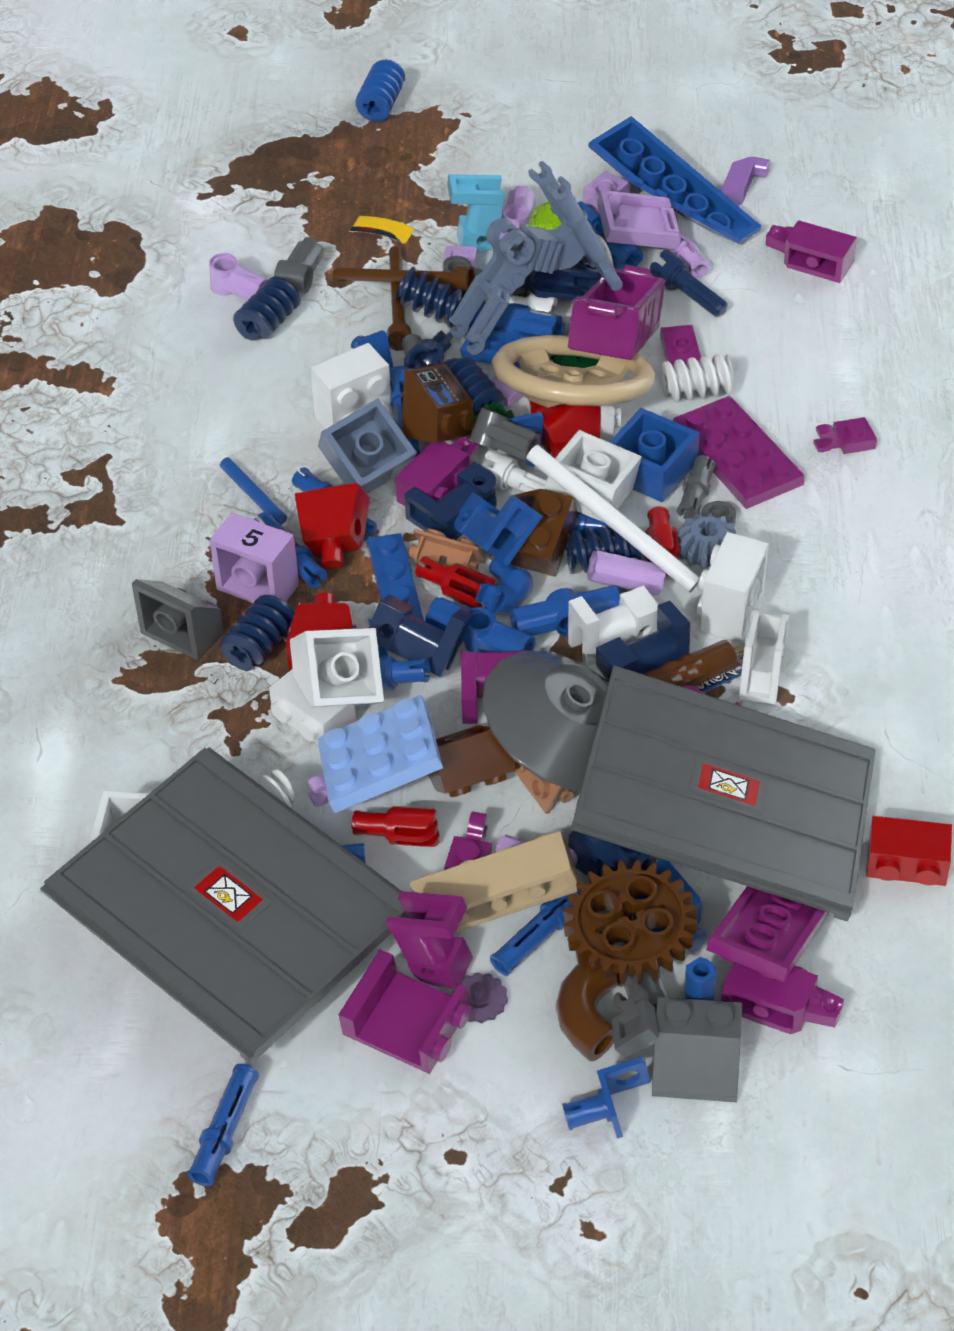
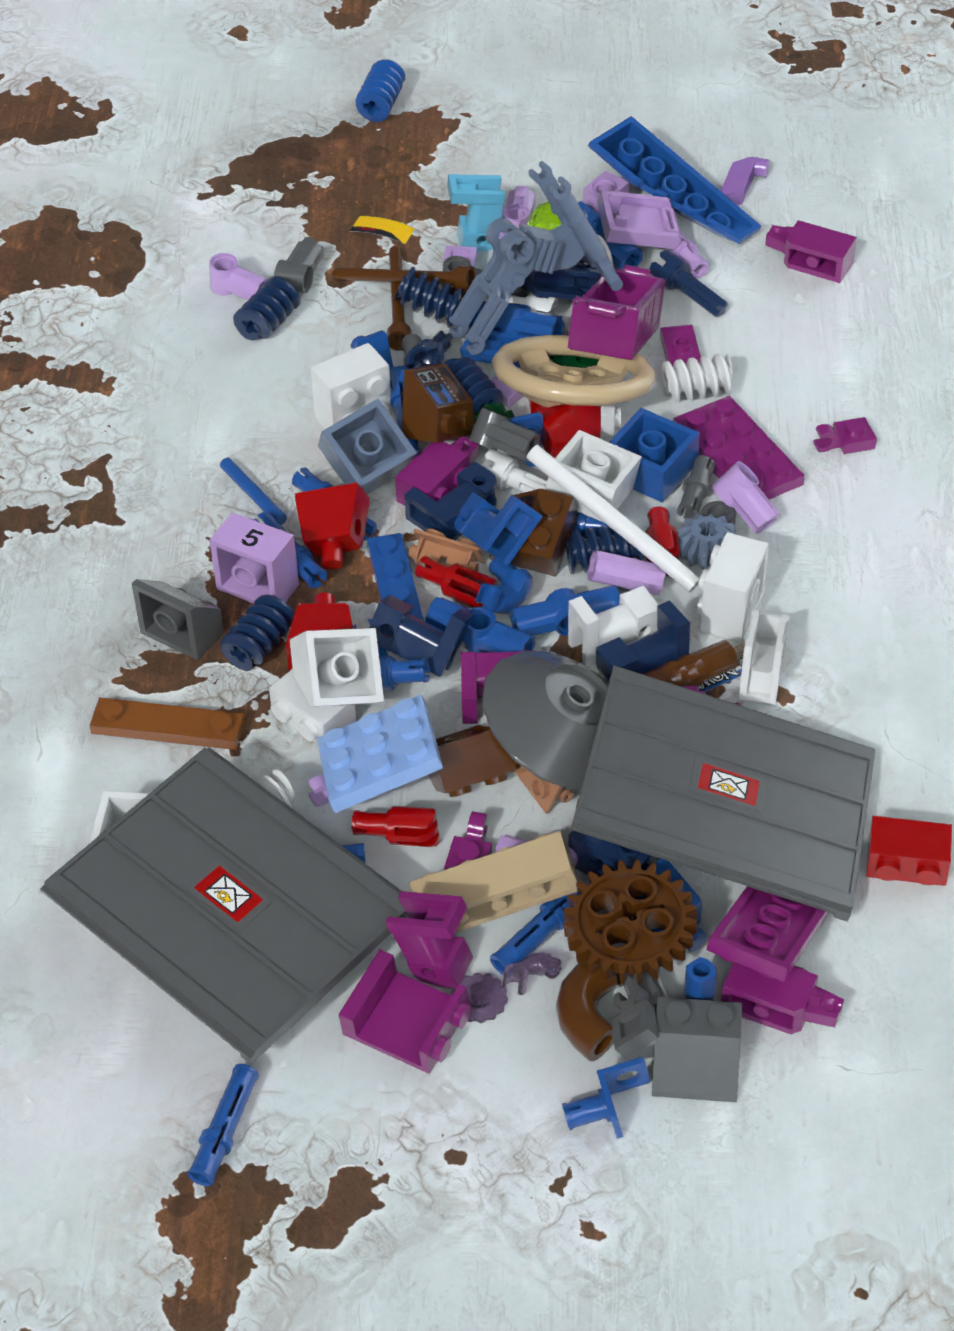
(167, 723): none -> dark orange plate
(534, 964): none -> clear purple arm
(740, 490): none -> lavender piece

